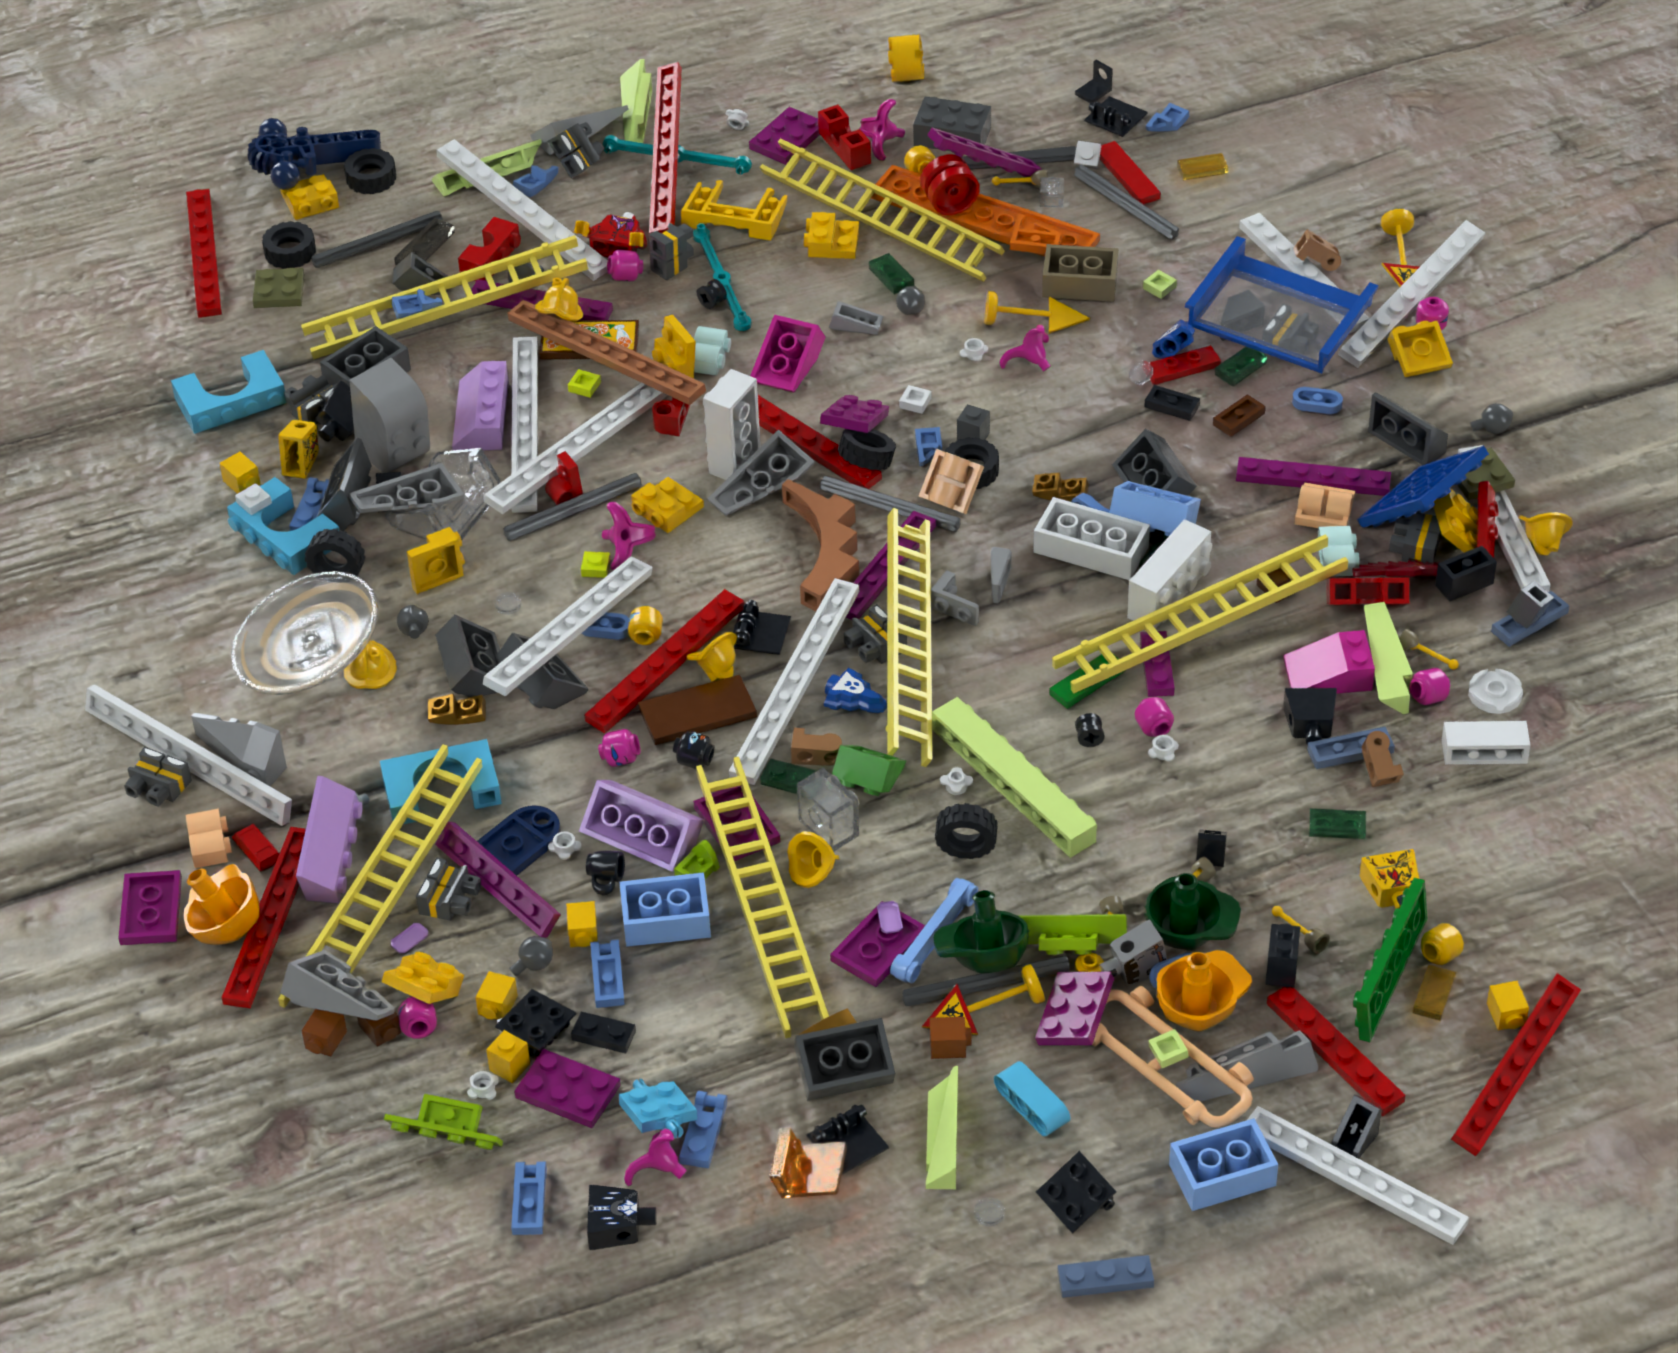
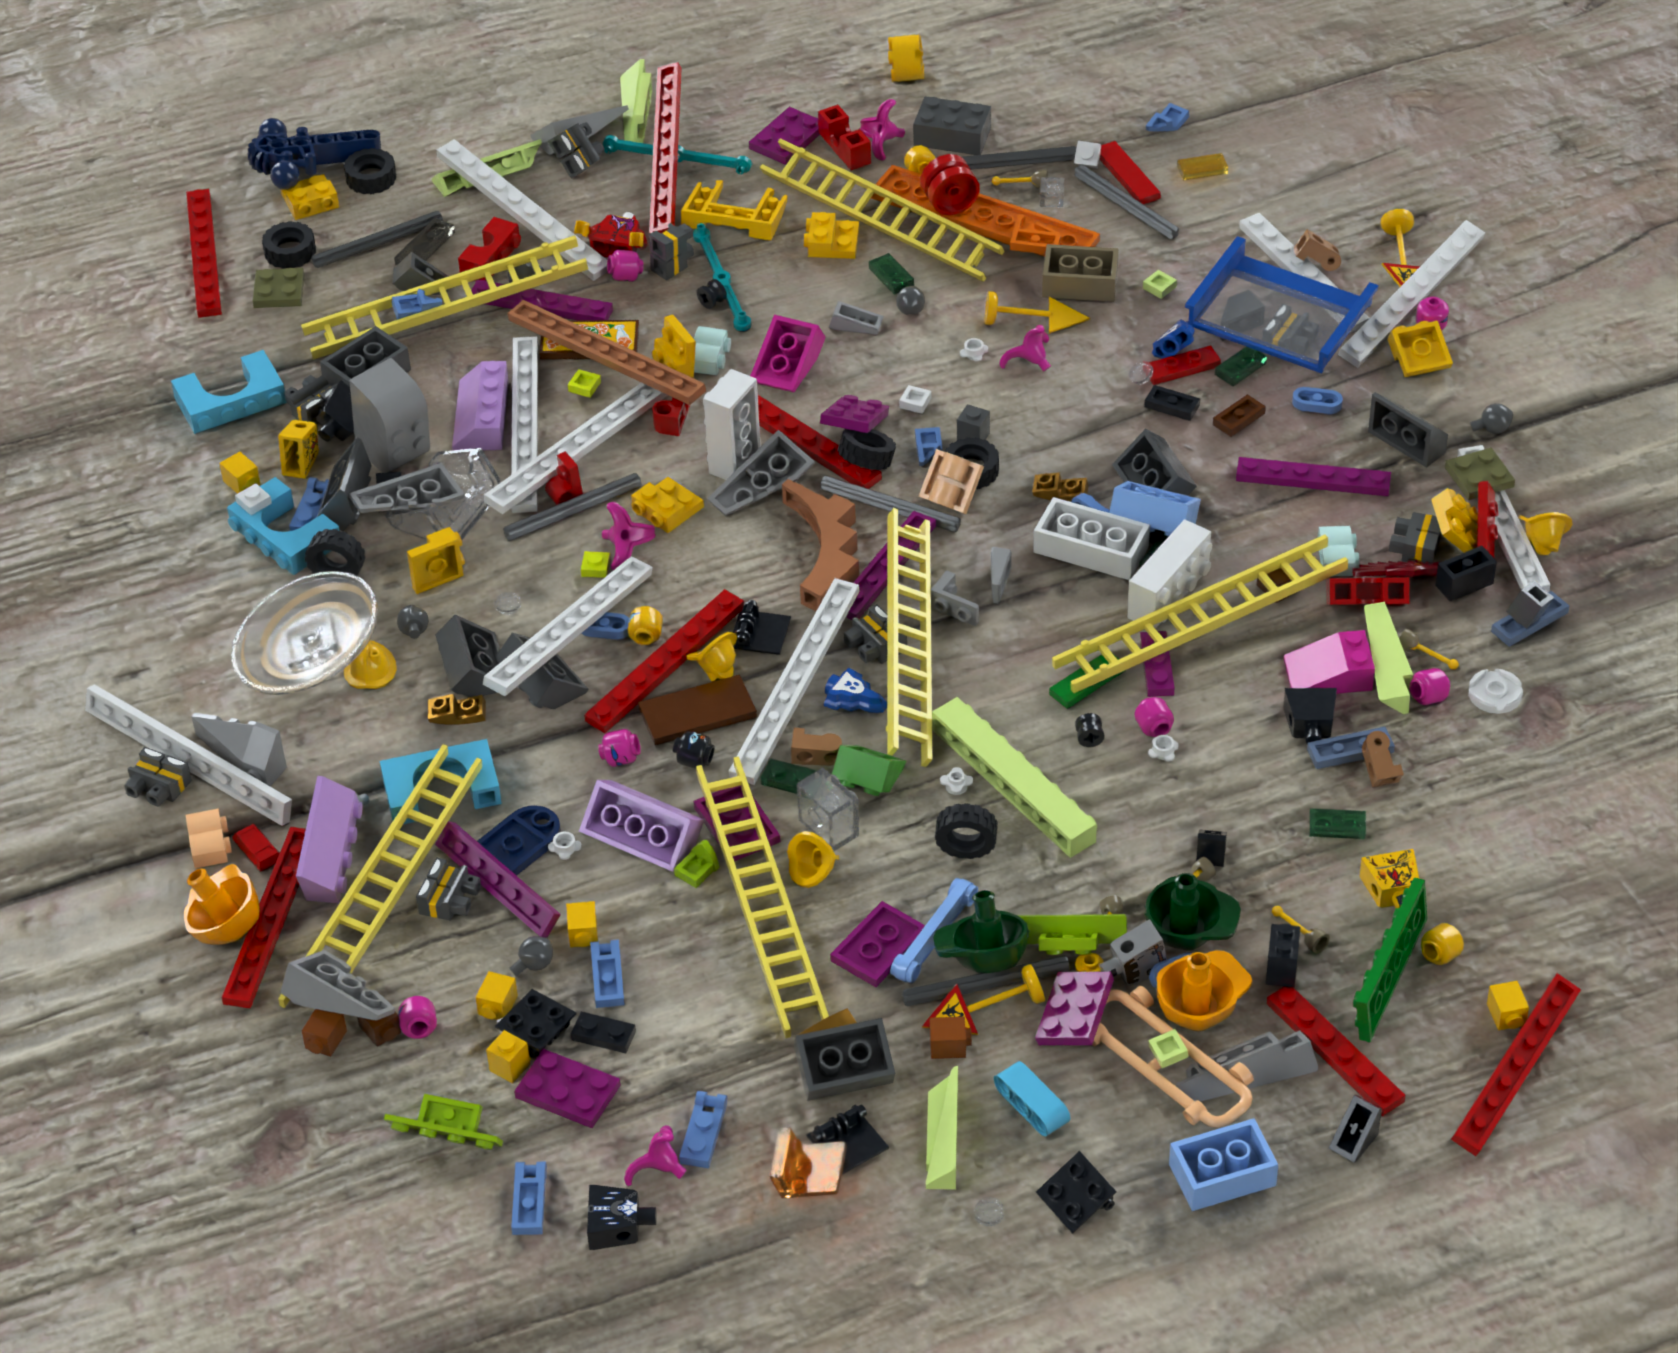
(150, 907): magenta plate -> none
(409, 938): lavender piece -> none
(424, 978): yellow plate -> none
(485, 1080): white plate -> none
(536, 181): medium blue slope -> none
(560, 300): yellow helmet -> none
(605, 867): black piece -> none
(658, 1107): medium azure plate -> none
(665, 909): light blue brick -> none
(736, 119): white plate -> none
(889, 917): lavender piece -> none
(977, 151): magenta plate -> none
(1098, 85): black bracket -> none
(1105, 1276): sand blue plate -> none
(1114, 116): black hinge -> none
(1323, 506): light nougat plate -> none
(1360, 1177): white plate -> none
(1423, 487): blue plate -> none
(1434, 992): clear yellow tile -> none
(1485, 742): white brick -> none

